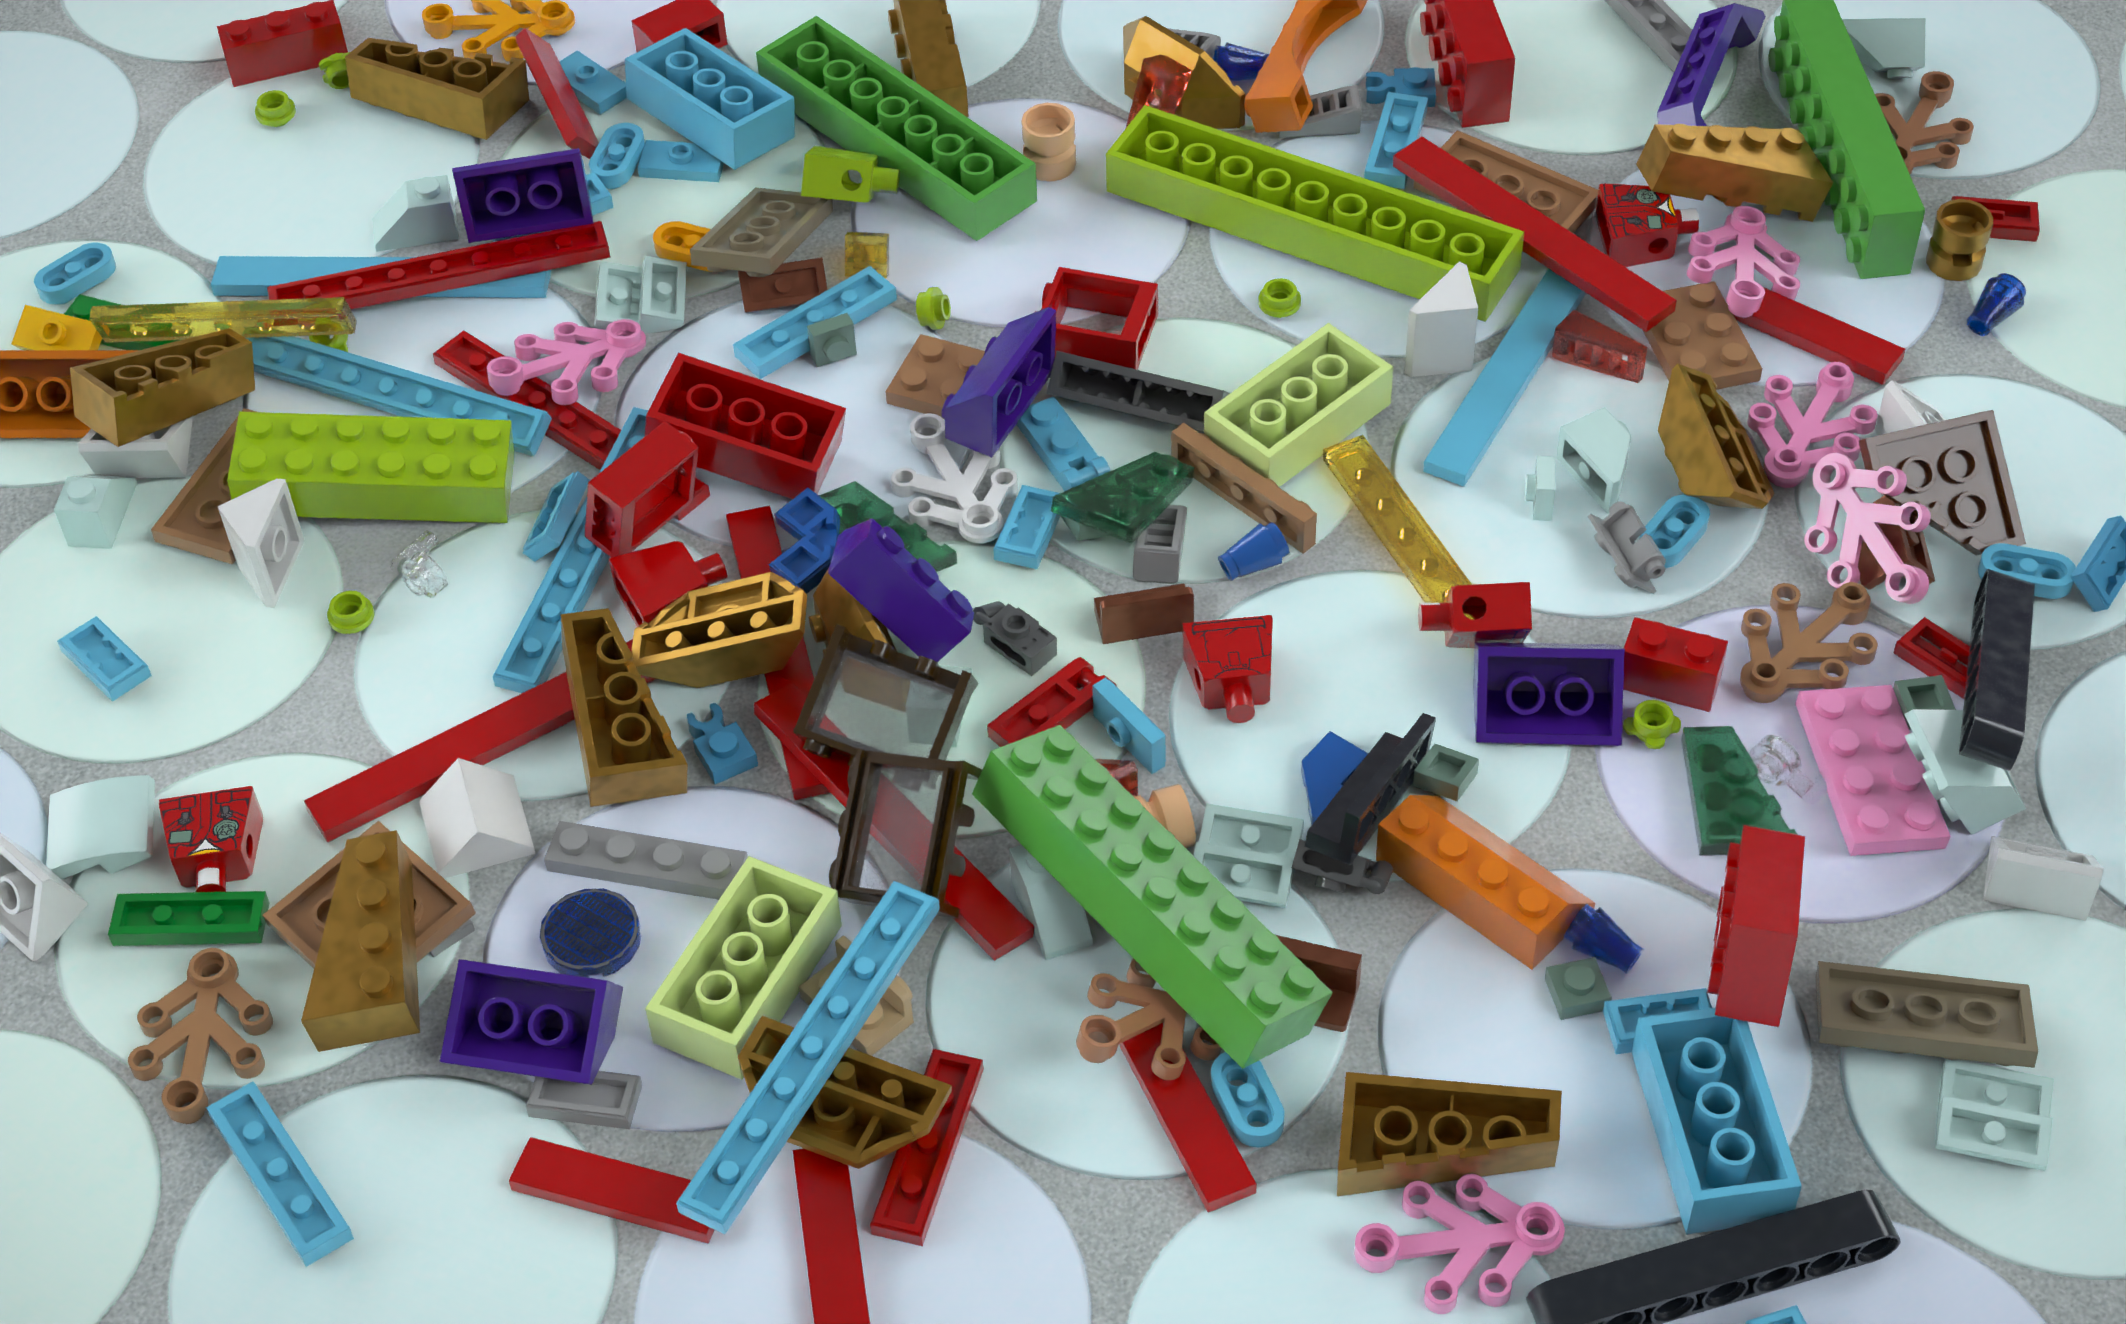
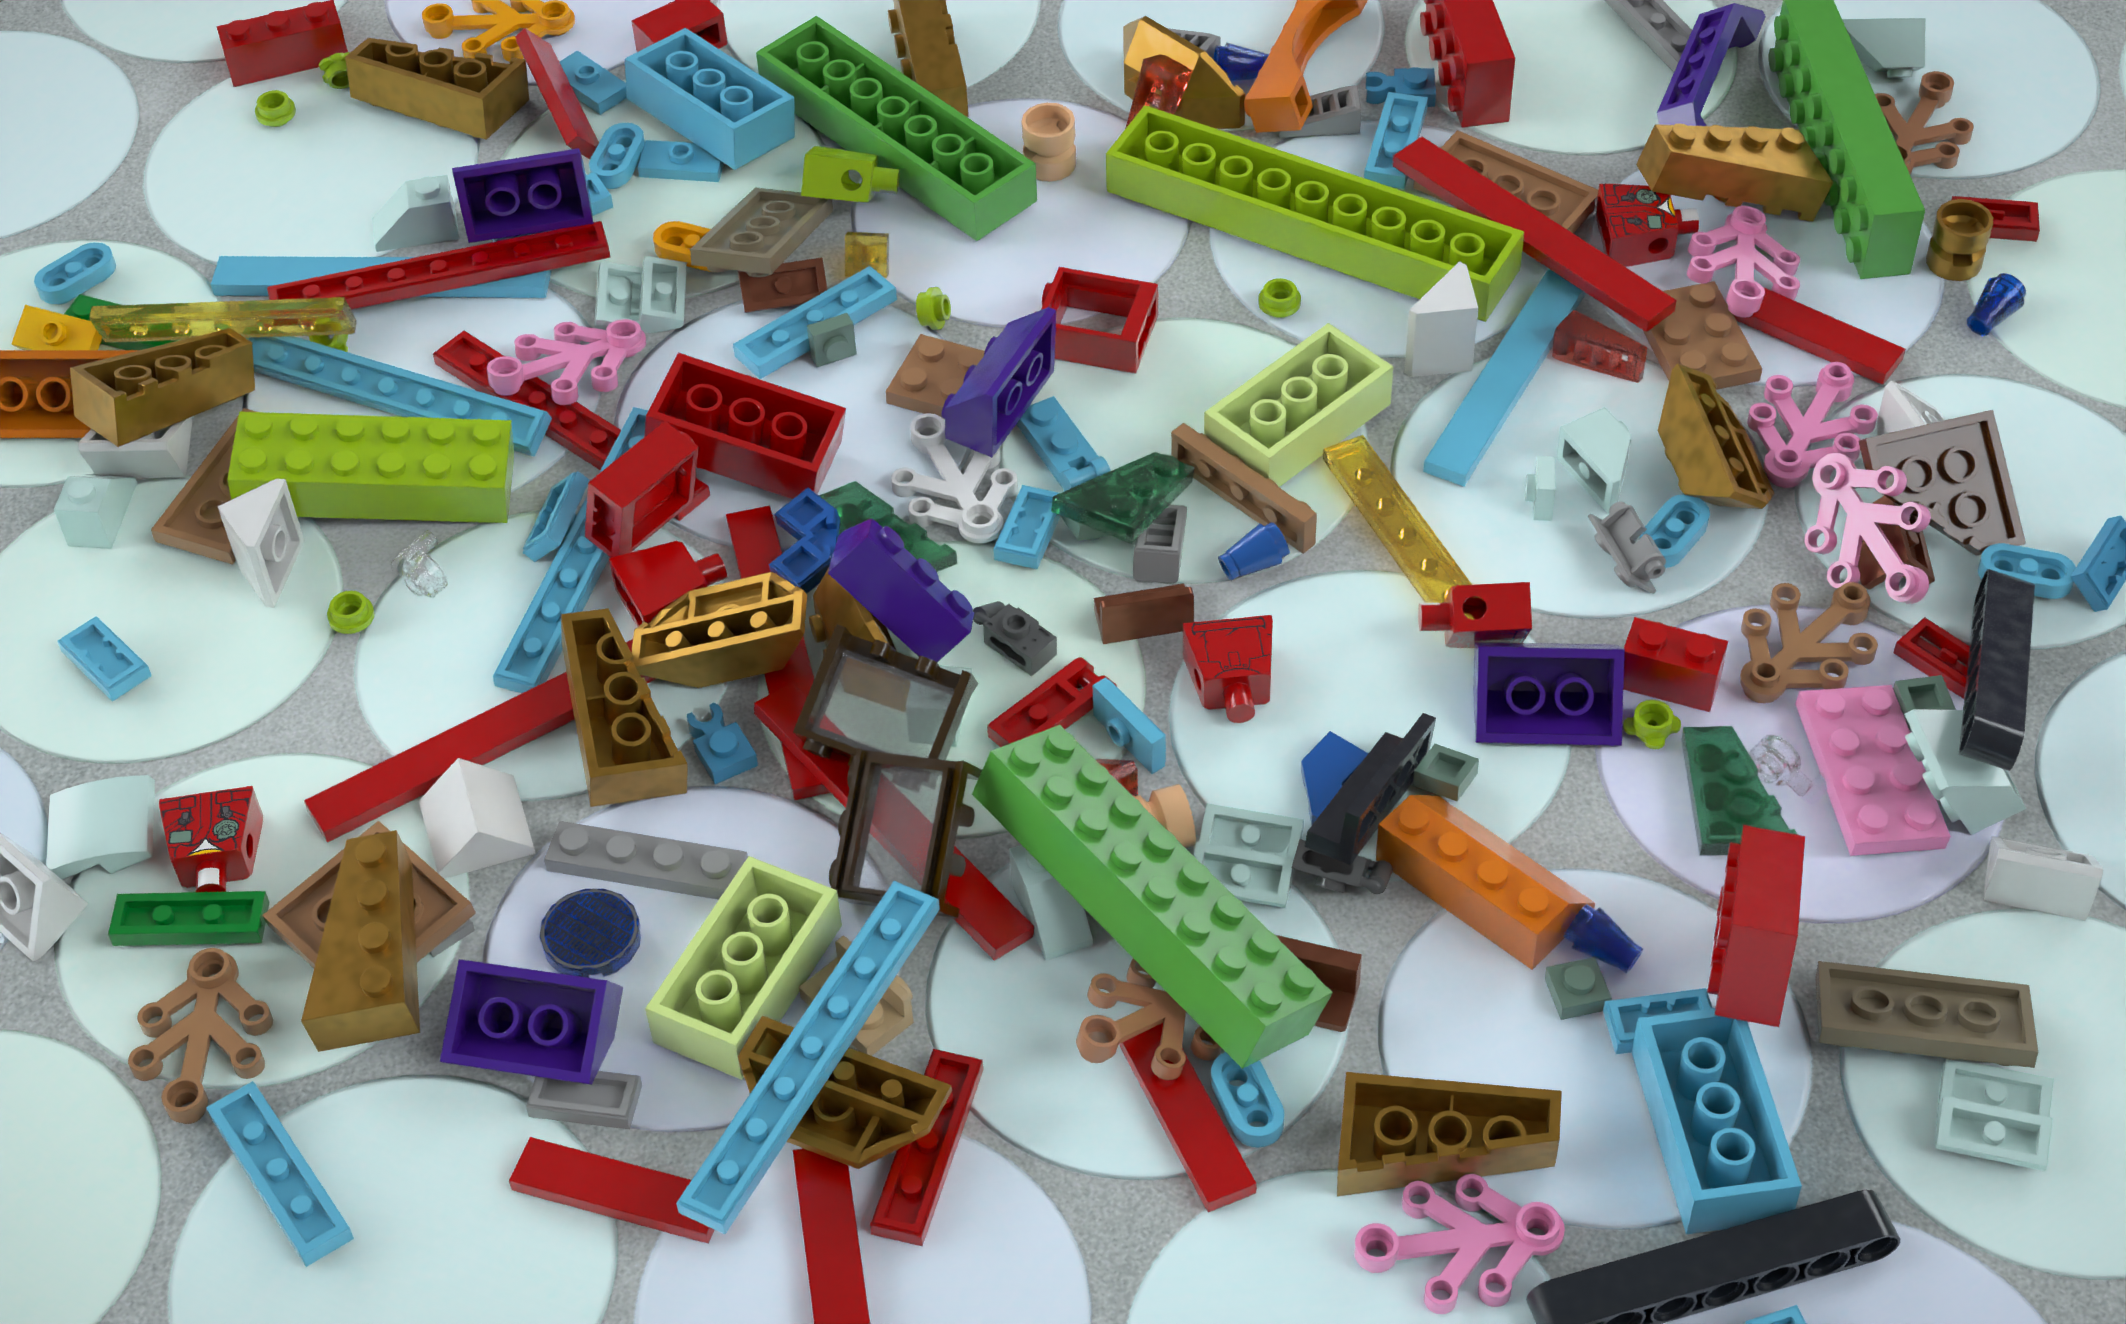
(1131, 390): dark grey brick -> none

